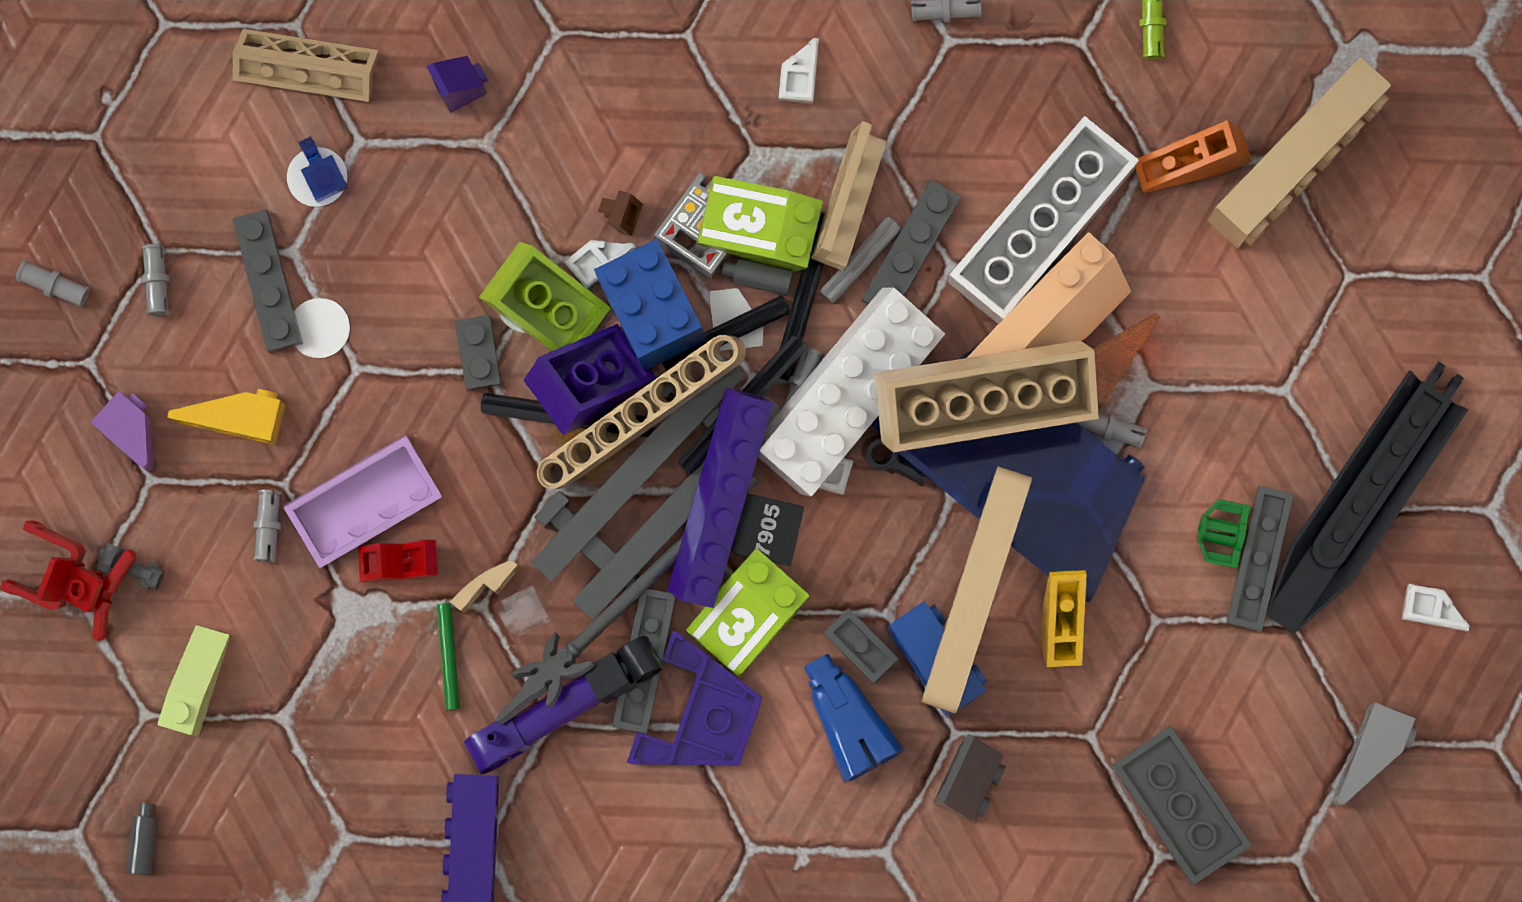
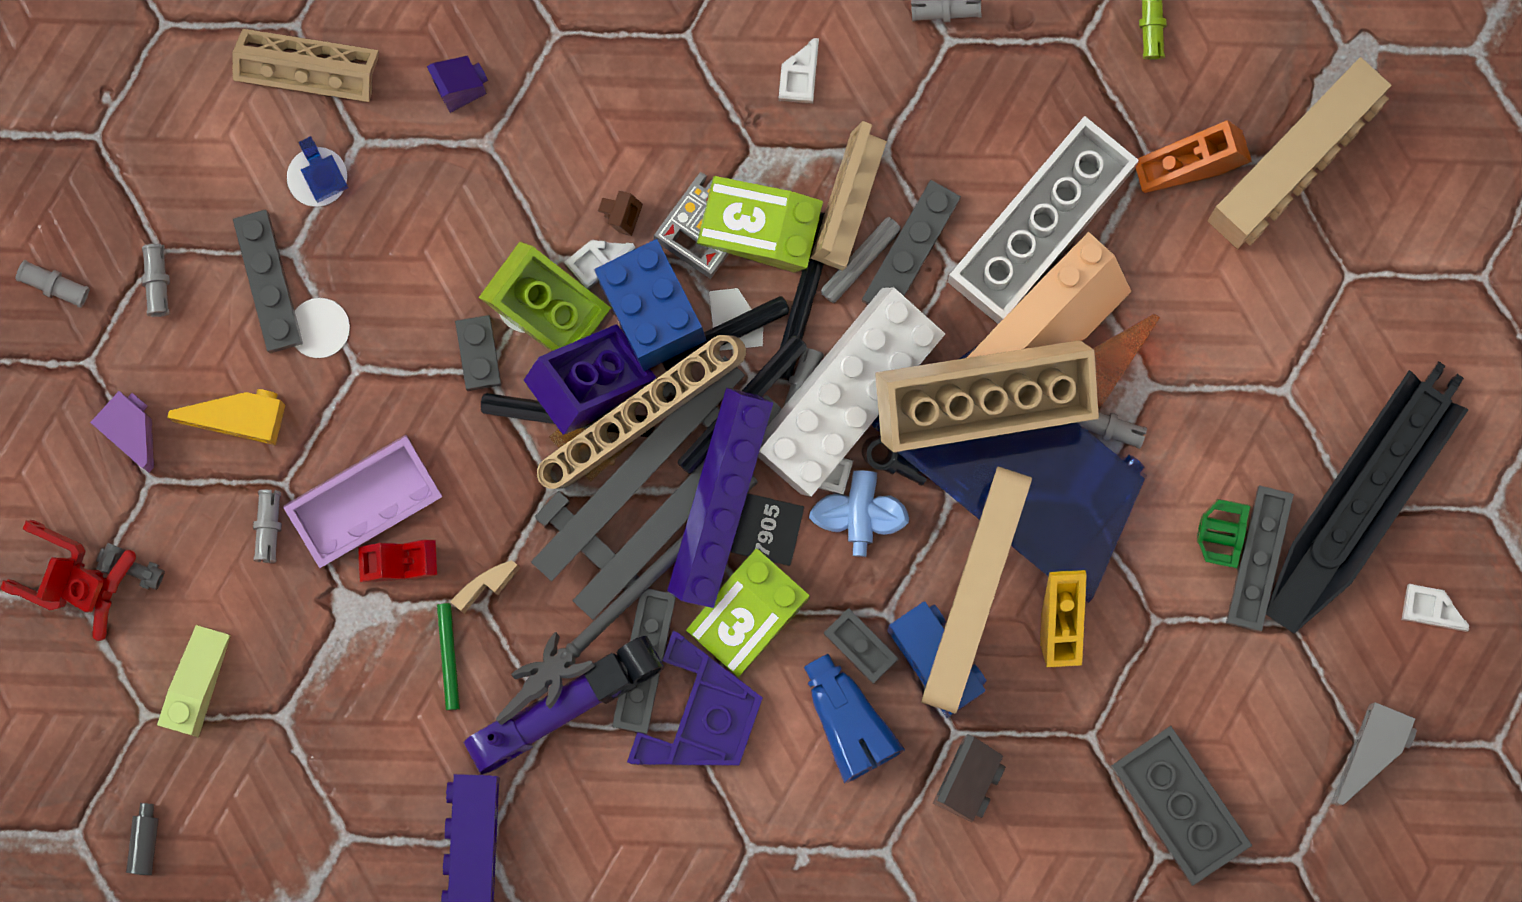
(523, 611): clear brick -> none
(759, 276): dark grey cylinder -> none
(860, 512): none -> light blue plant

